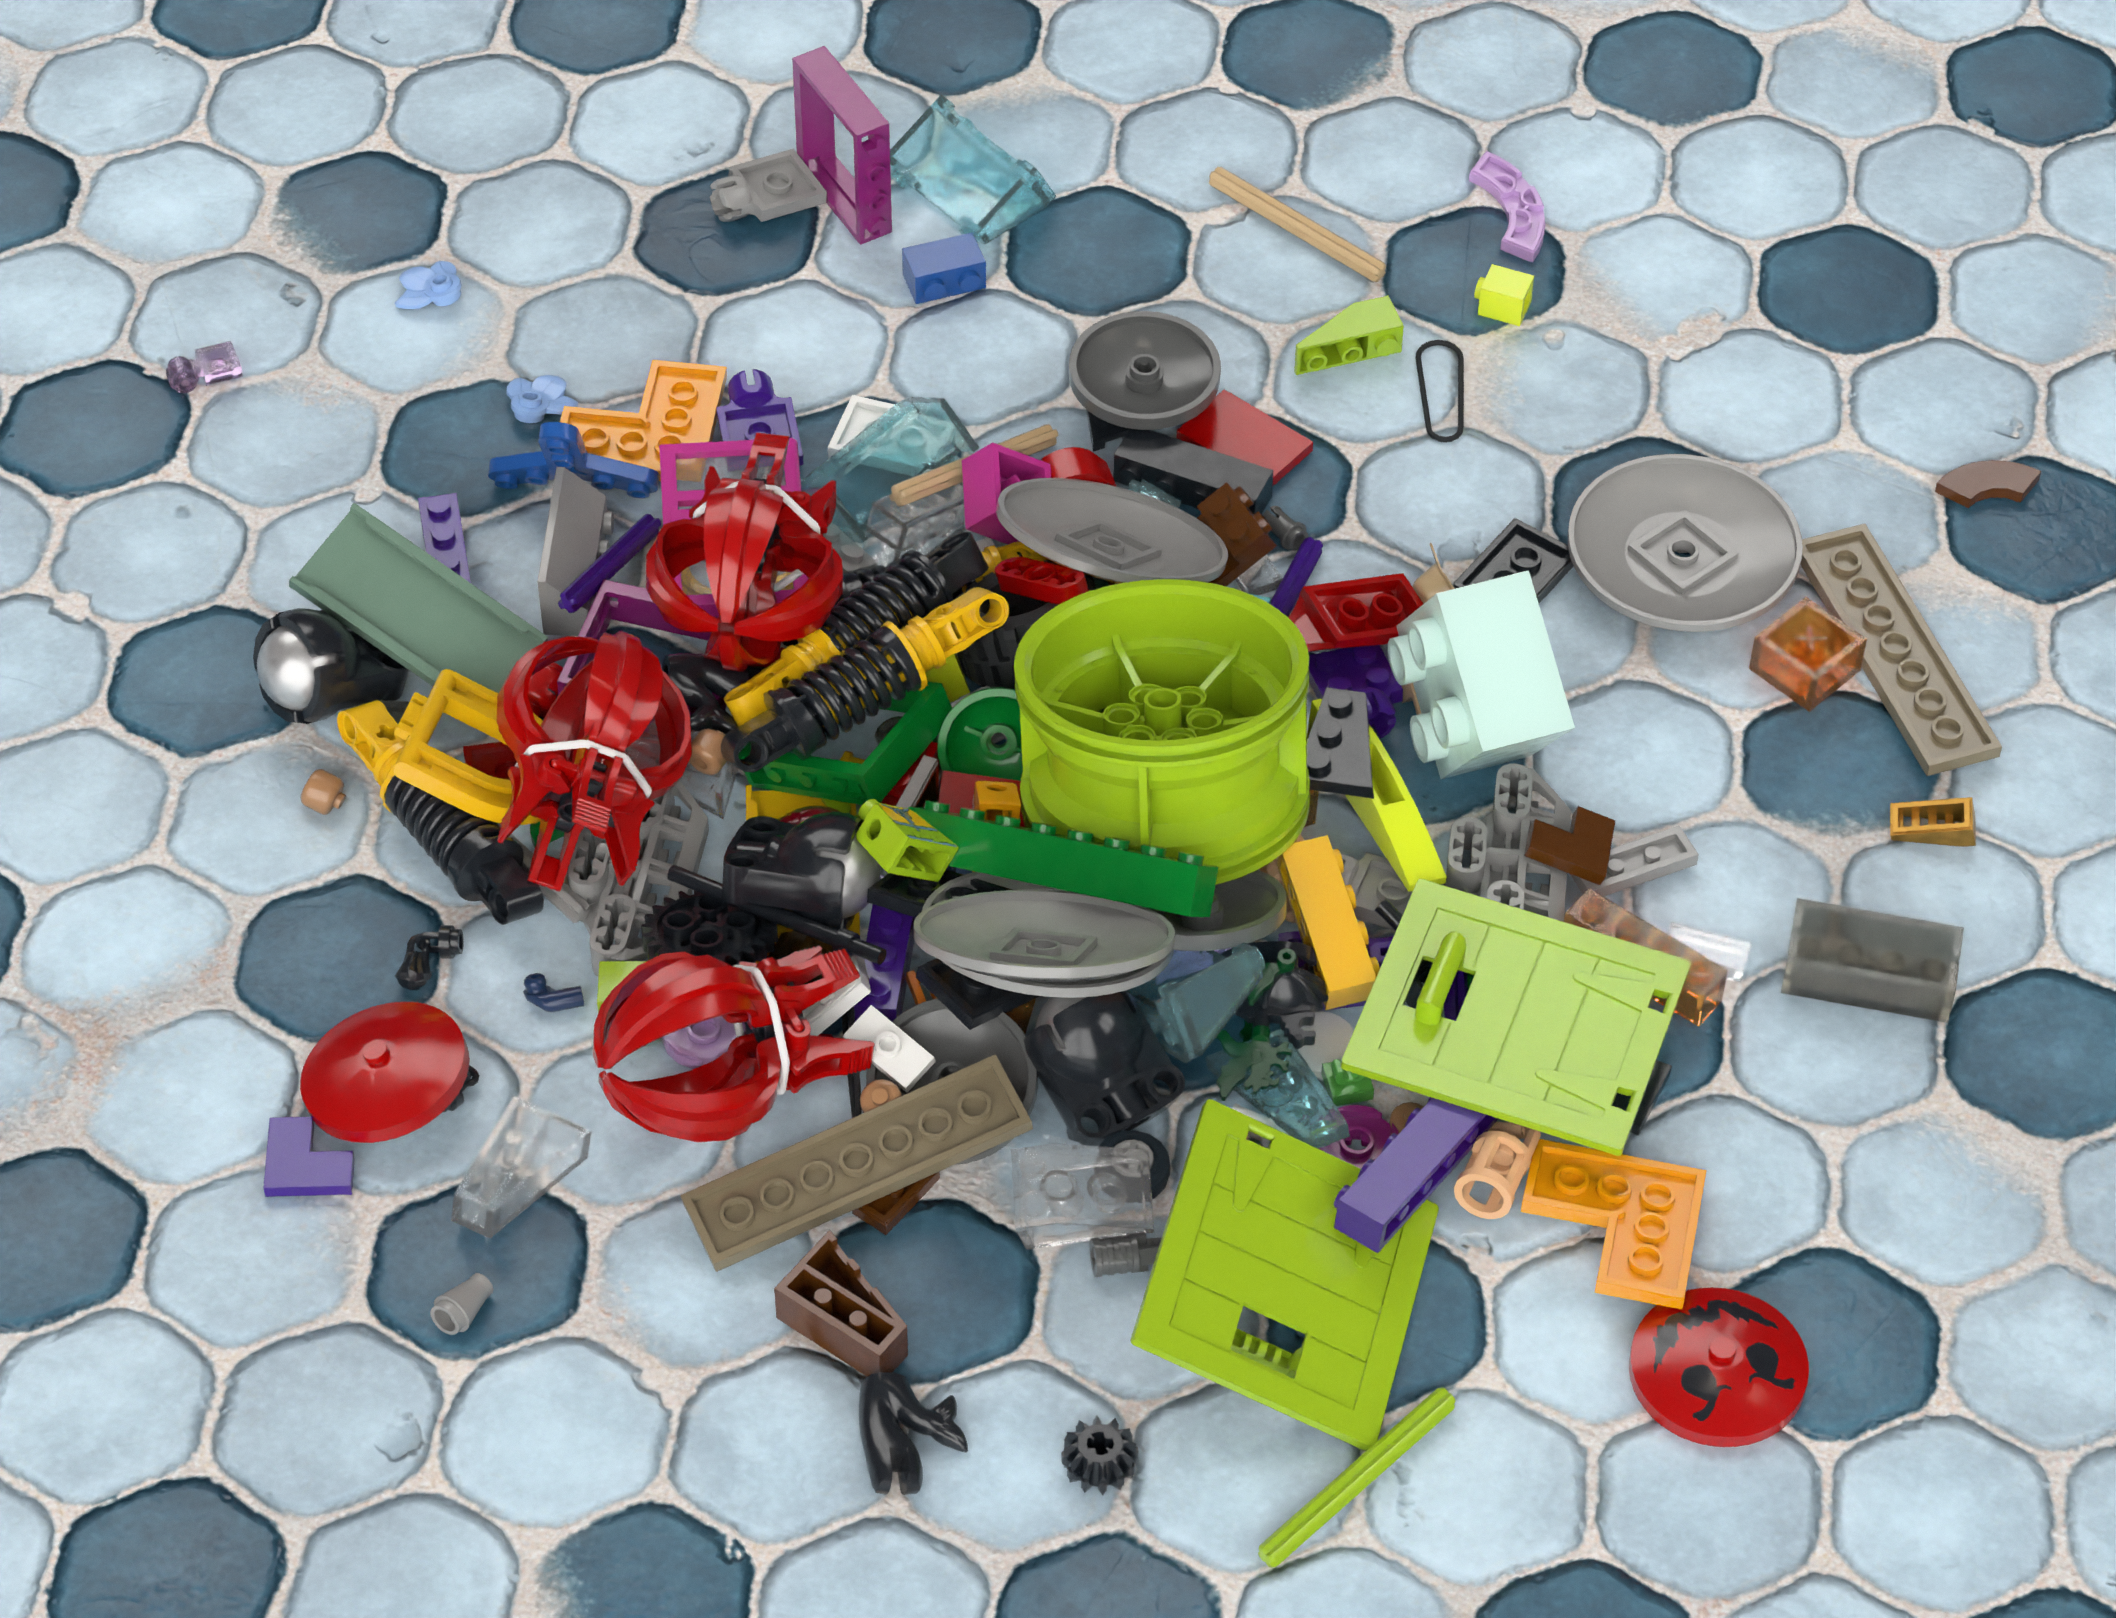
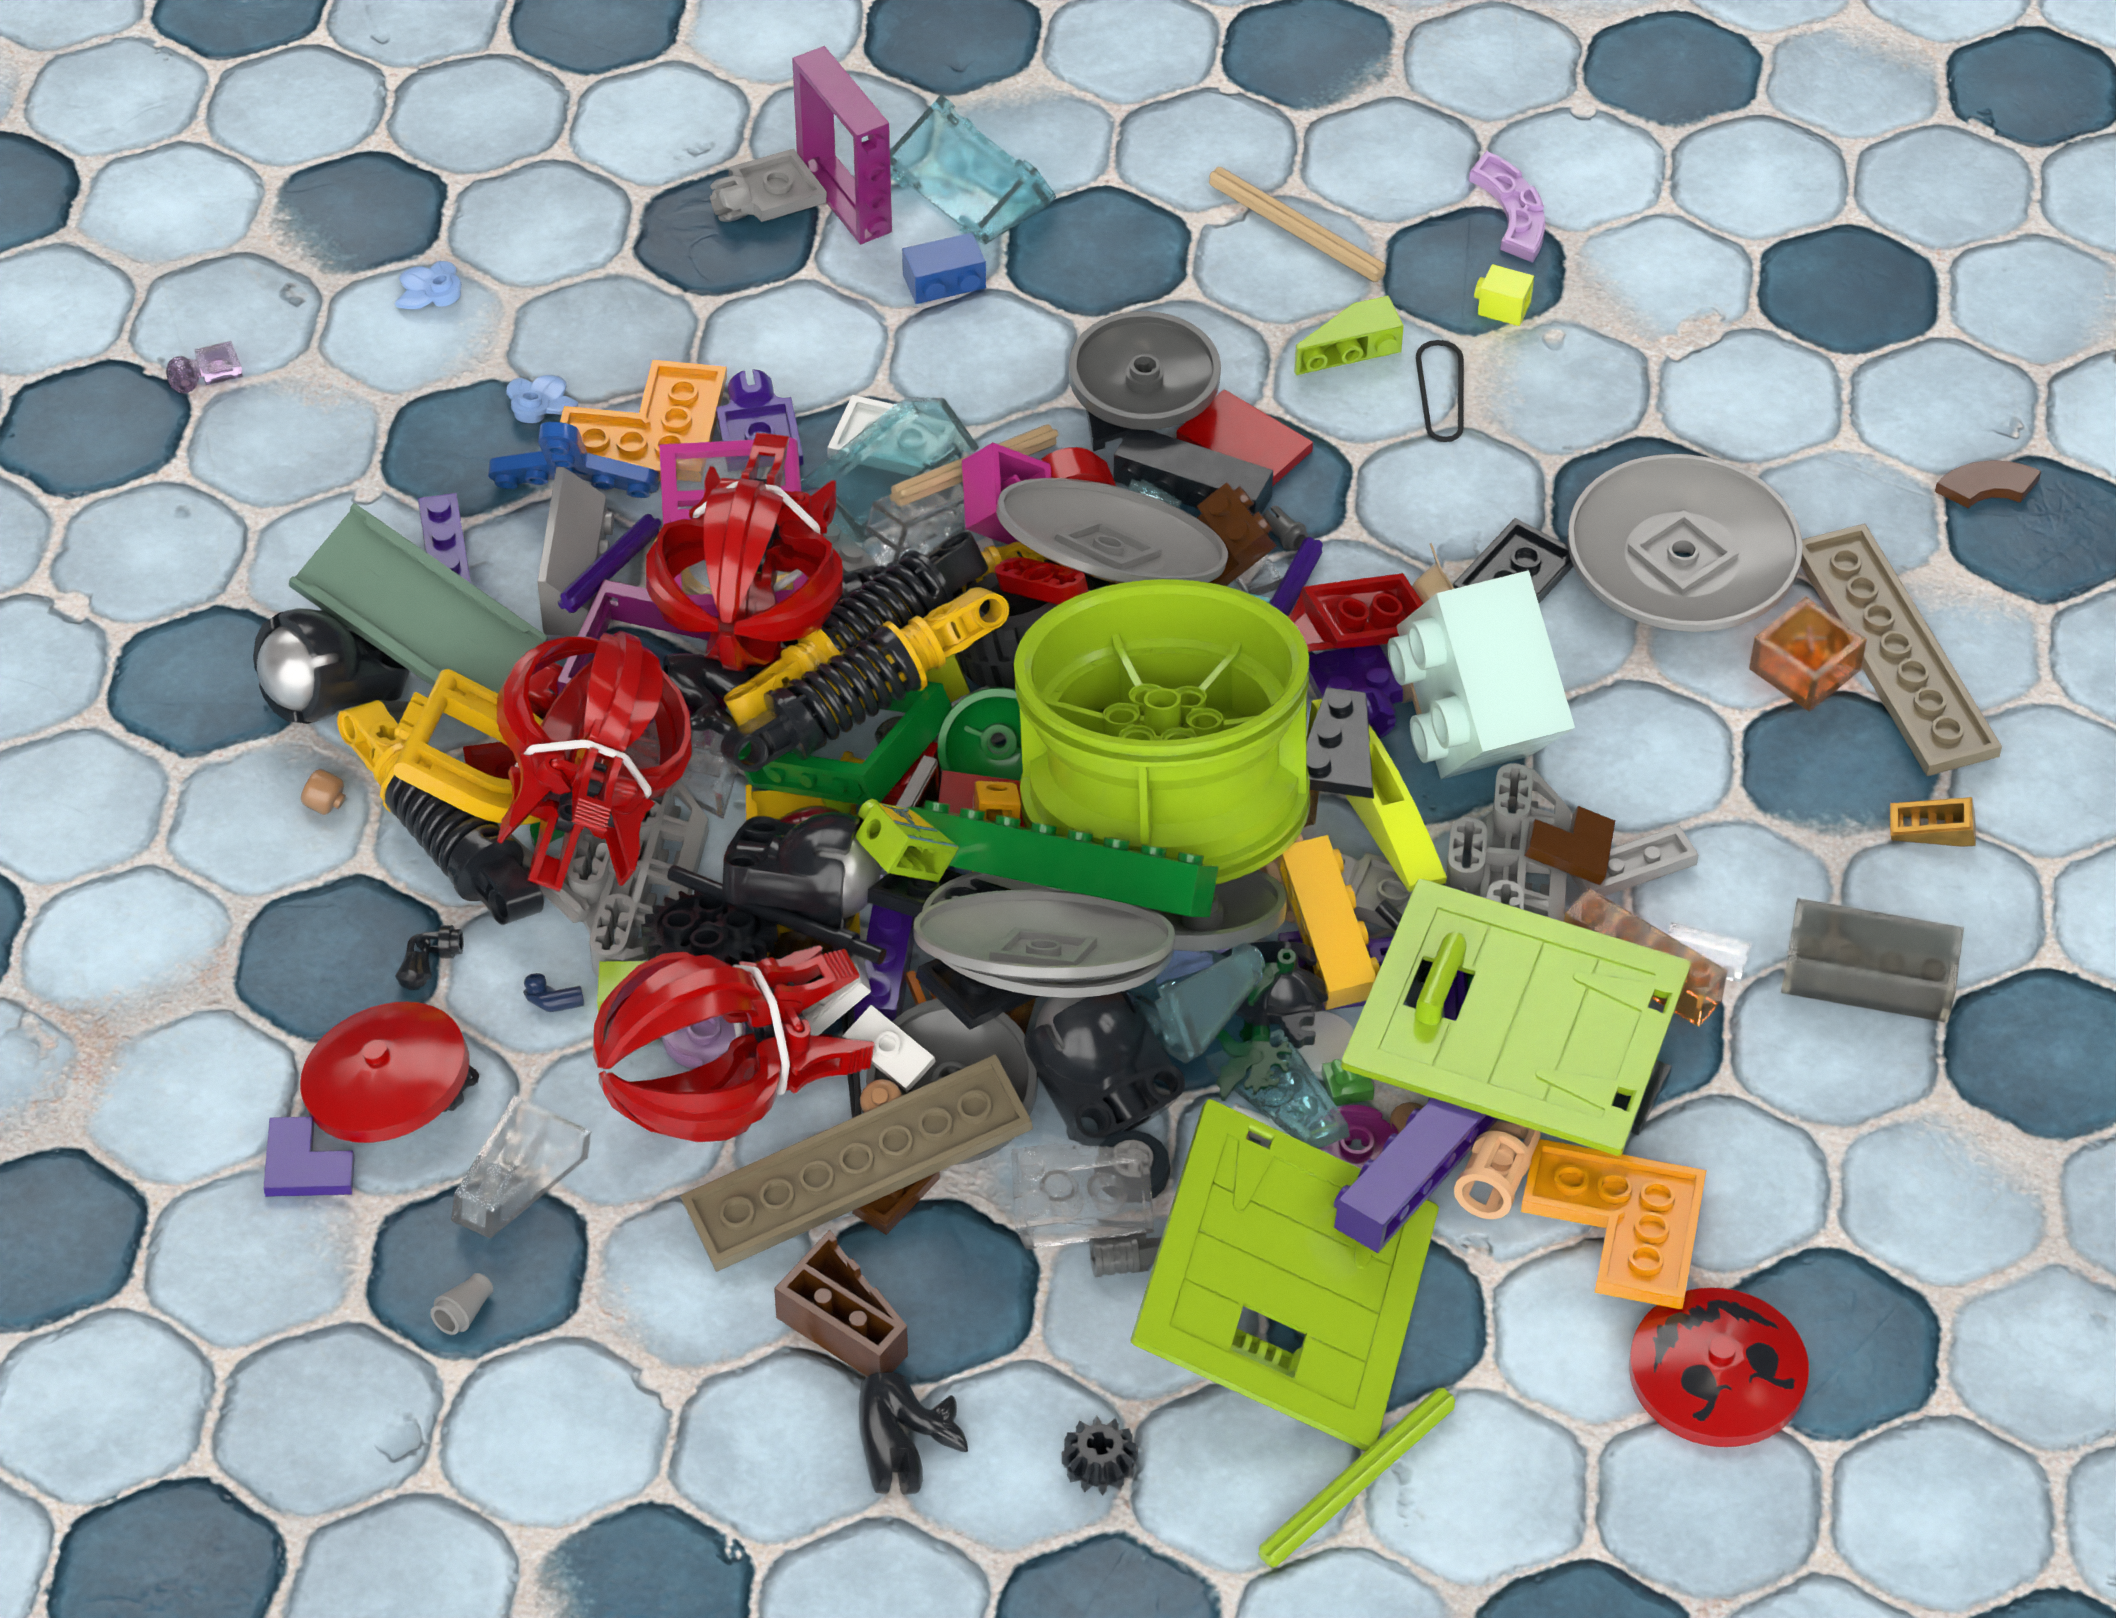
(707, 752): medium nougat piece -> none

